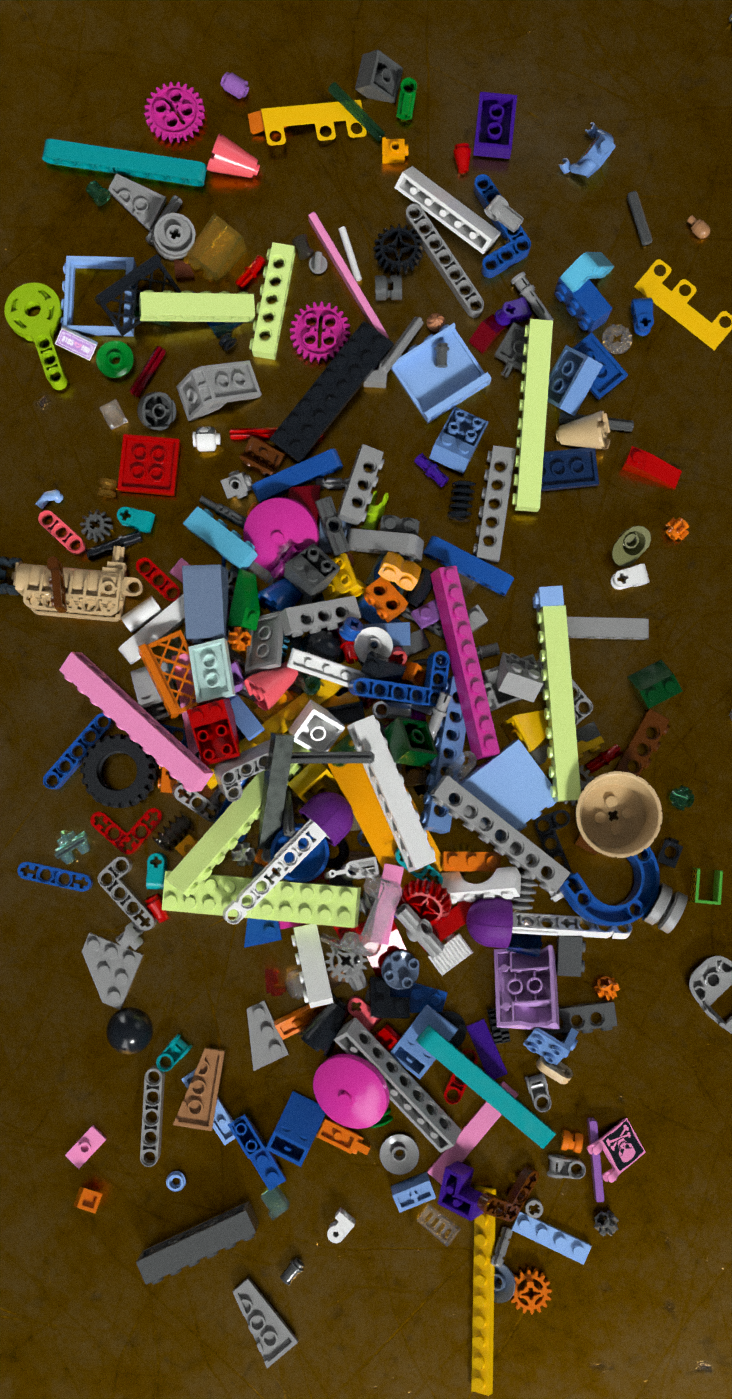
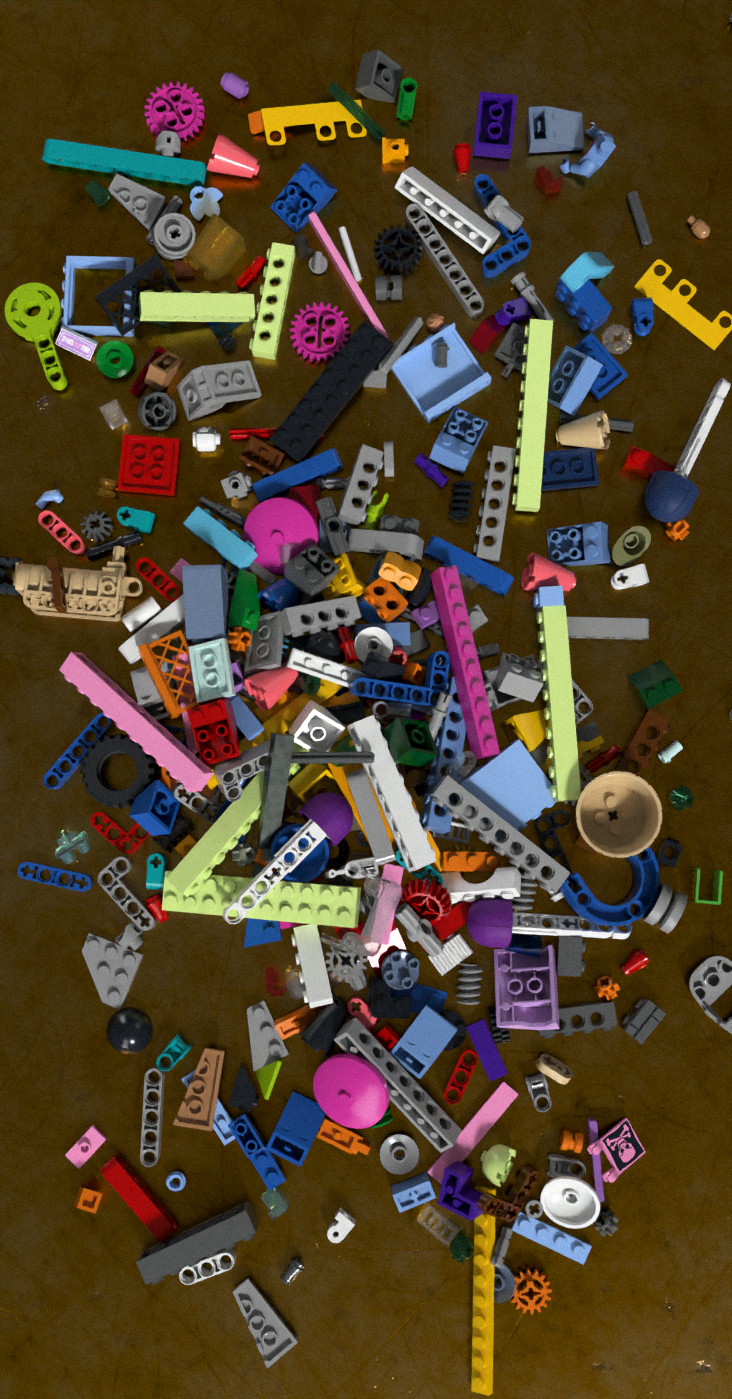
(139, 1198): none -> red beam
(155, 809): none -> blue slope
(163, 370): none -> medium nougat slope
(166, 148): none -> light grey piece
(201, 1273): none -> white beam
(205, 205): none -> light blue plate
(244, 1091): none -> black slope
(267, 1075): none -> lime slope
(280, 567): magenta pin -> none
(288, 815): dark grey axle -> none
(304, 194): none -> blue slope
(350, 629): blue wheel -> none
(370, 817): none -> light grey beam
(388, 459): none -> light grey beam
(461, 1249): none -> clear green gear
(466, 835): none -> white slope
(469, 984): none -> light grey piece
(485, 1086): teal beam -> none
(497, 1163): none -> yellowish green cylinder
(545, 573): none -> coral cone
(546, 180): none -> clear red bracket
(549, 1047): medium blue bracket -> none
(554, 130): none -> sand blue slope
(570, 1202): none -> white dish
(579, 544): none -> medium blue slope
(636, 961): none -> red cone
(642, 1020): none -> dark grey brick
(670, 751): none -> light aqua pin
(671, 494): none -> piece

